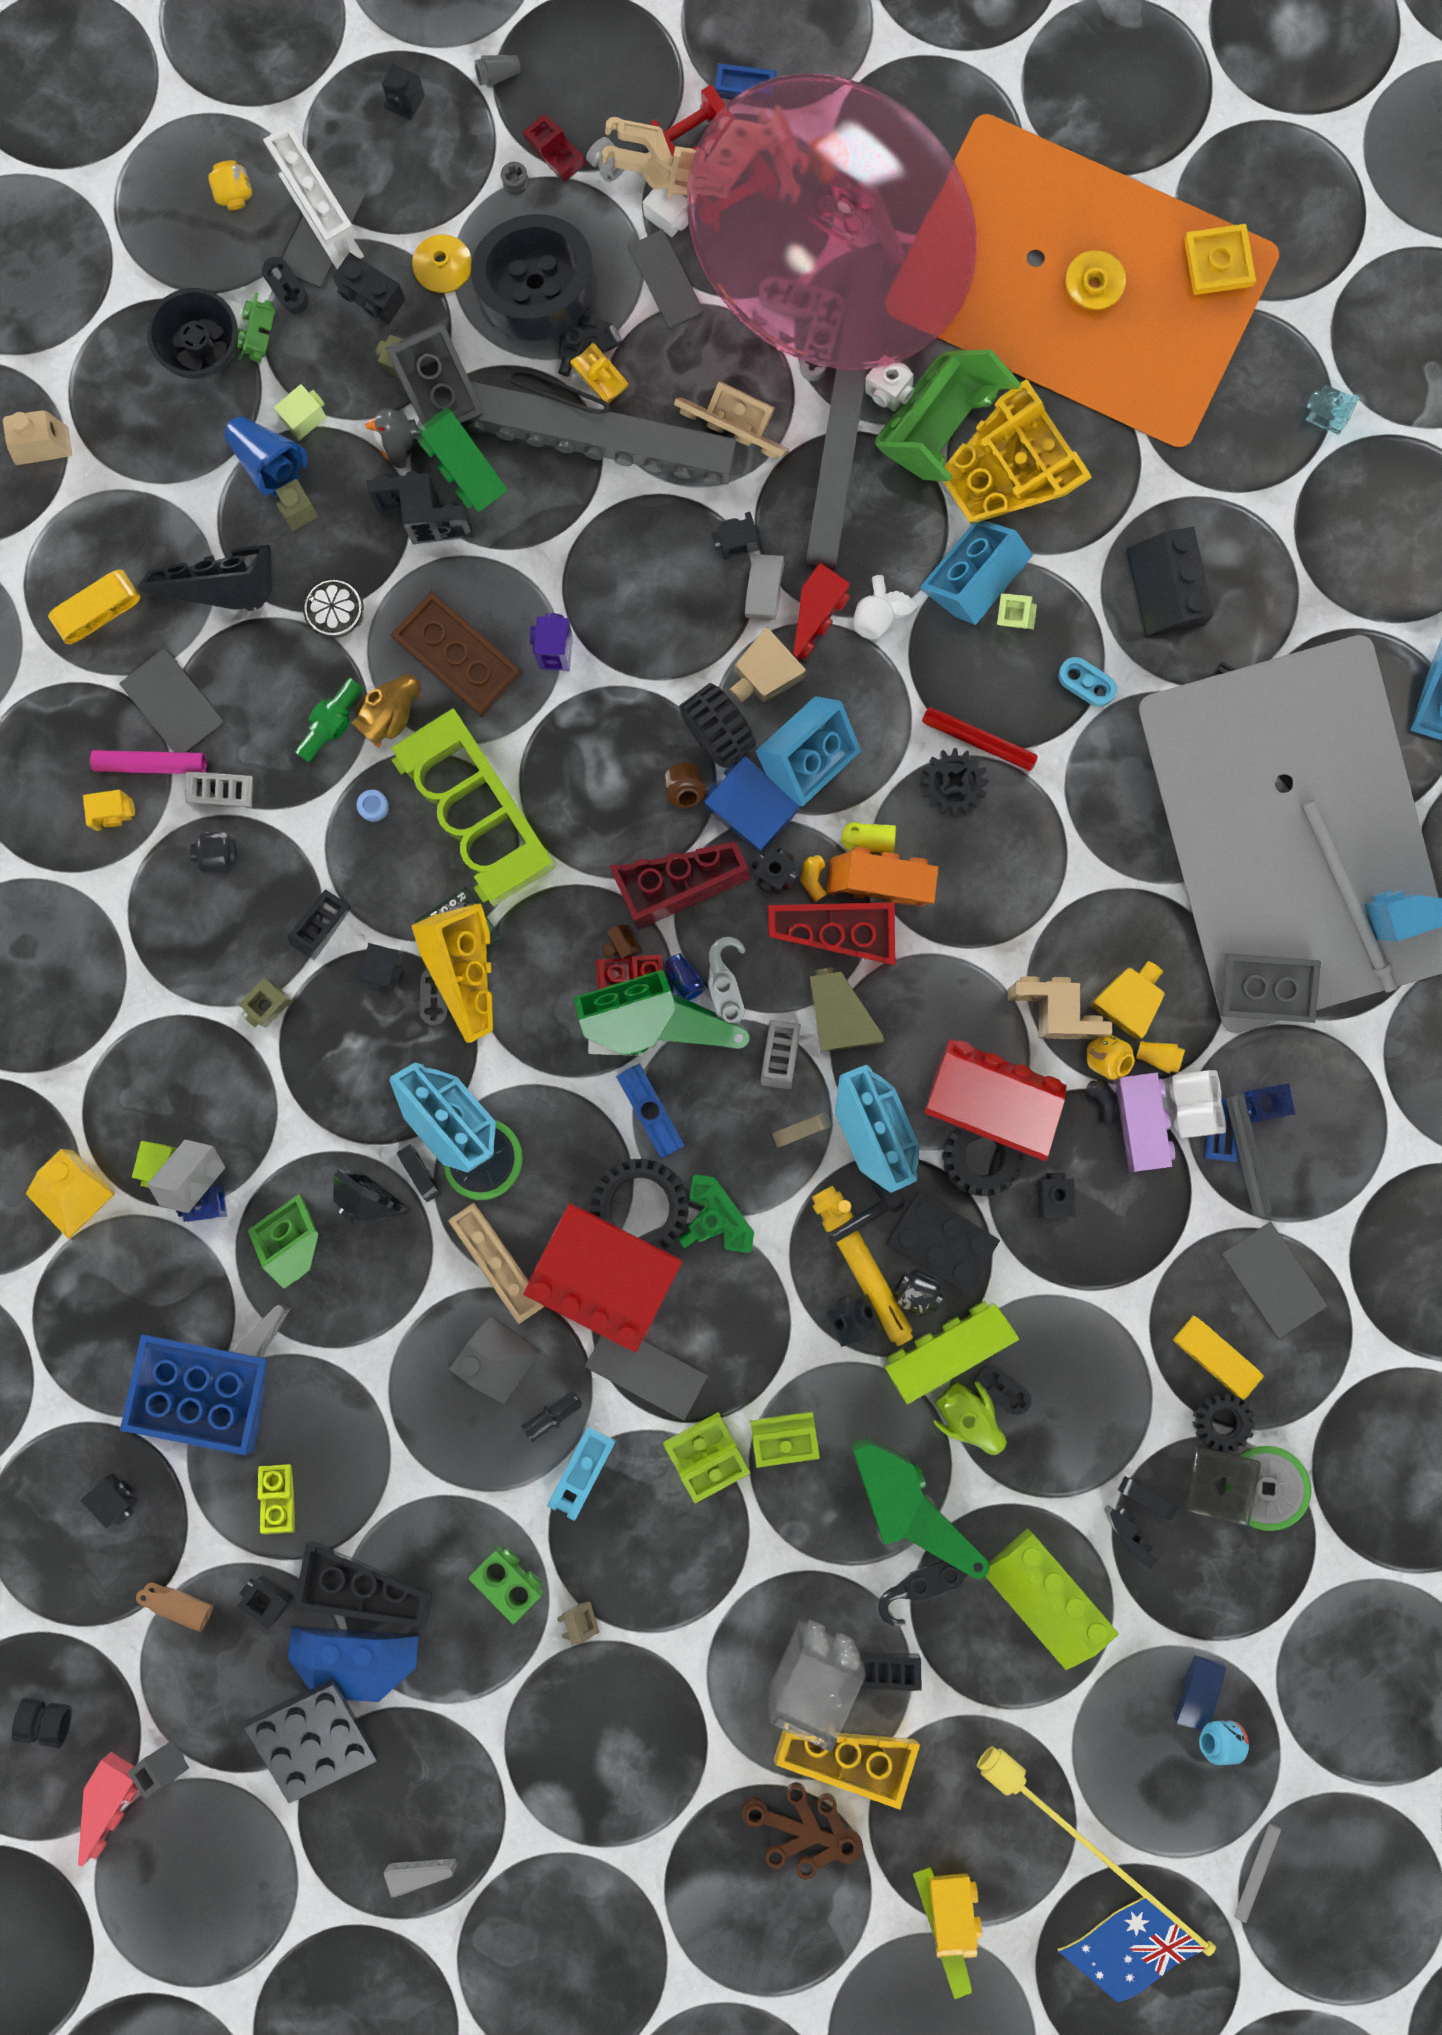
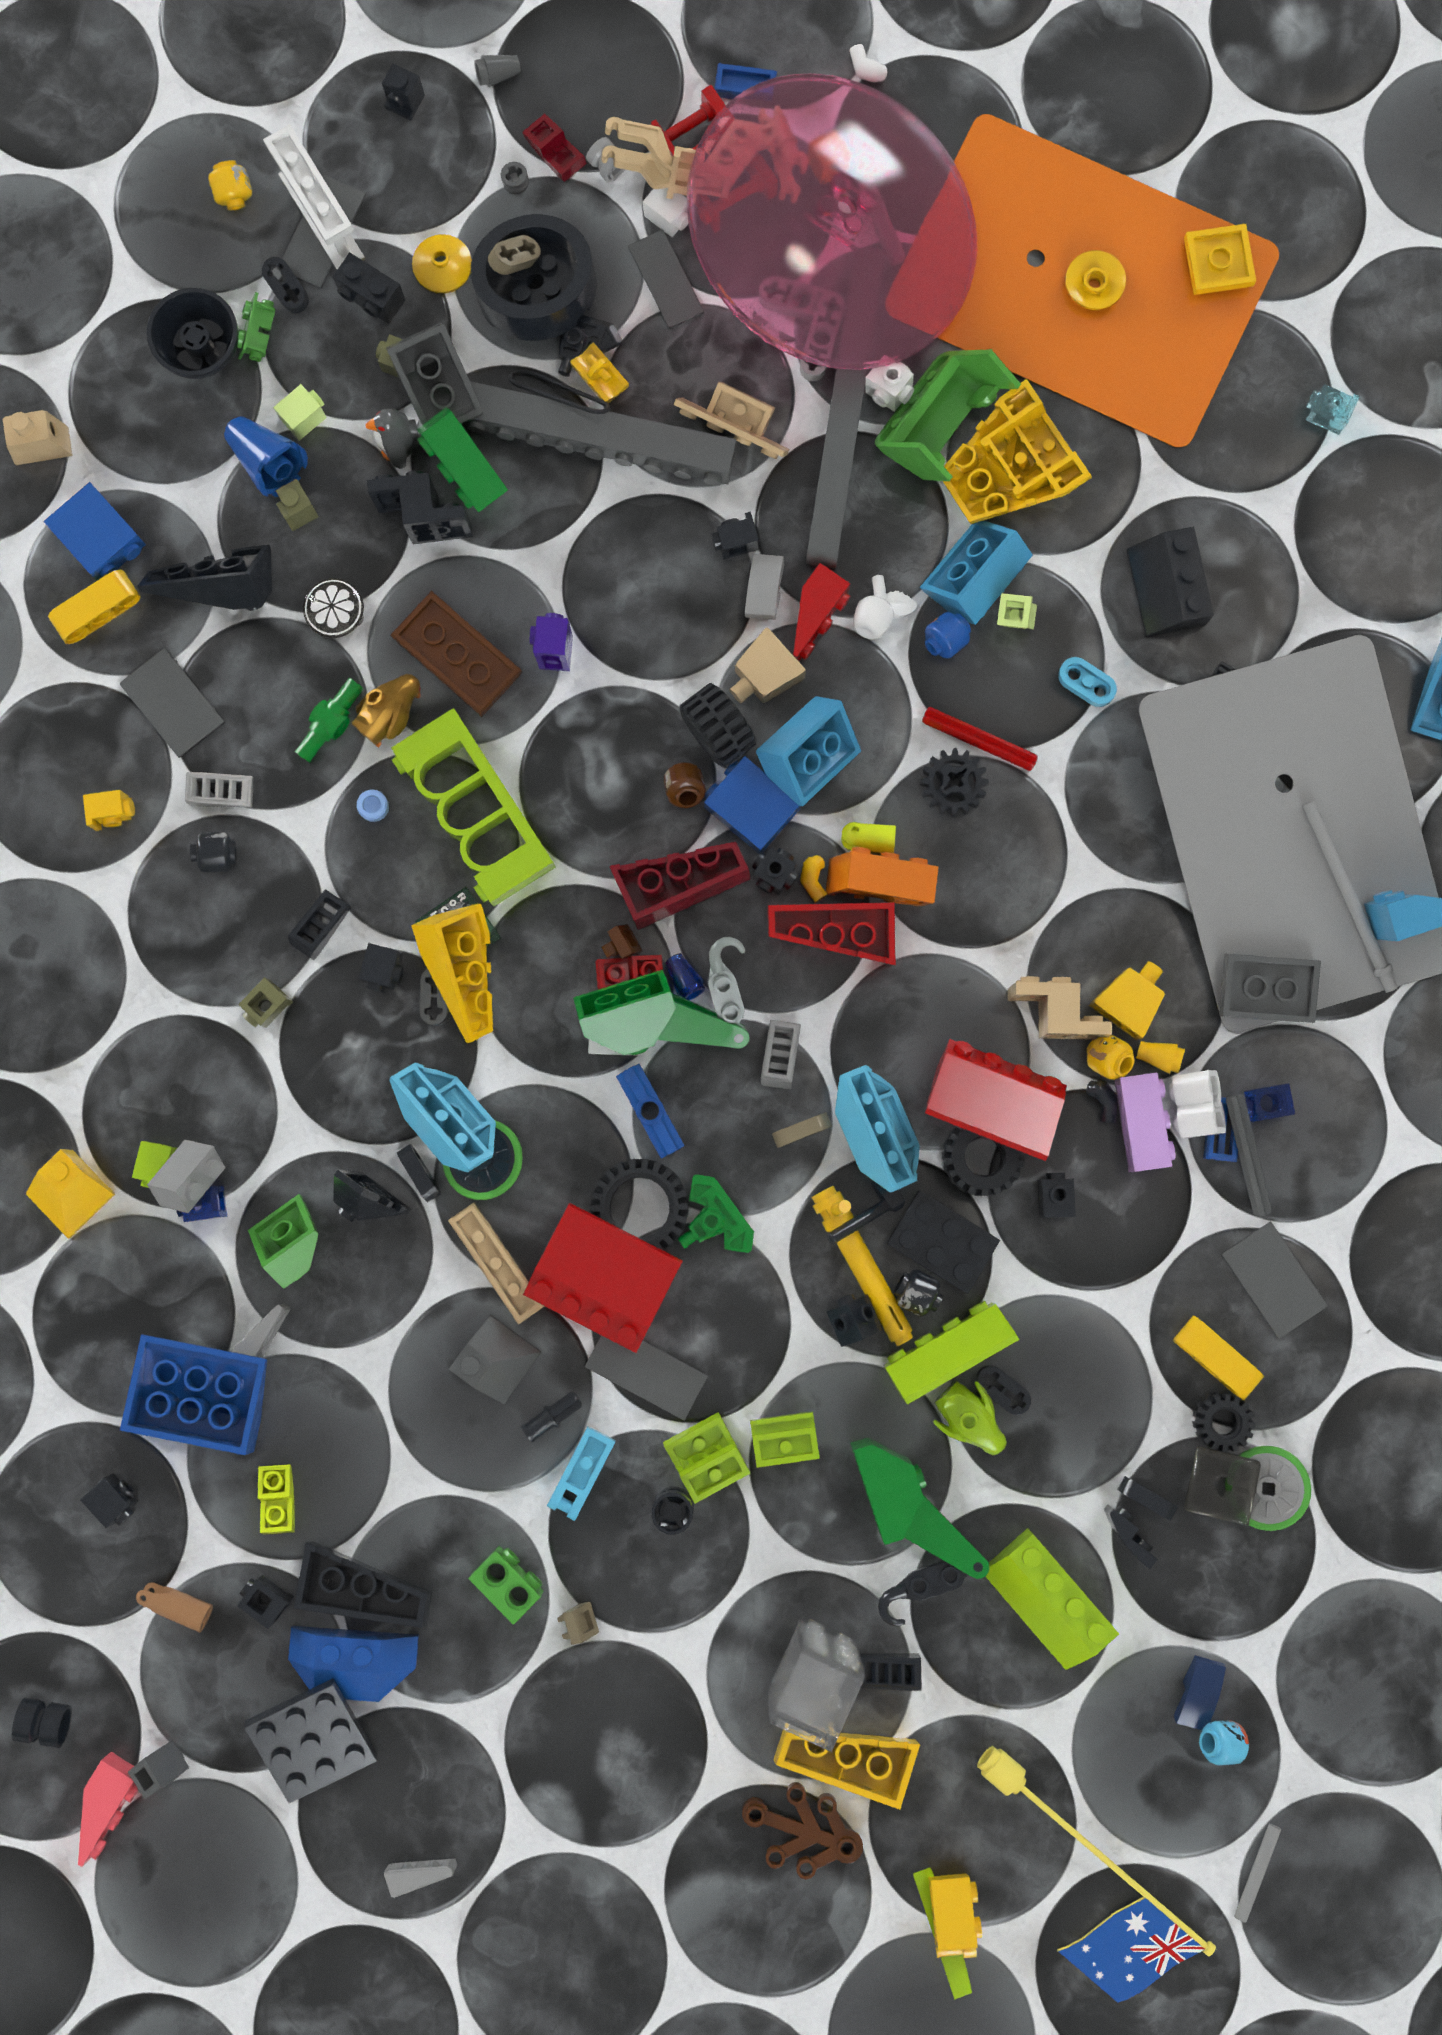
(94, 532): none -> blue brick
(147, 762): dark pink piece -> none
(517, 260): none -> dark tan beam
(672, 1510): none -> black wheel
(839, 1014): olive slope -> none
(866, 68): none -> white arm
(947, 635): none -> blue head

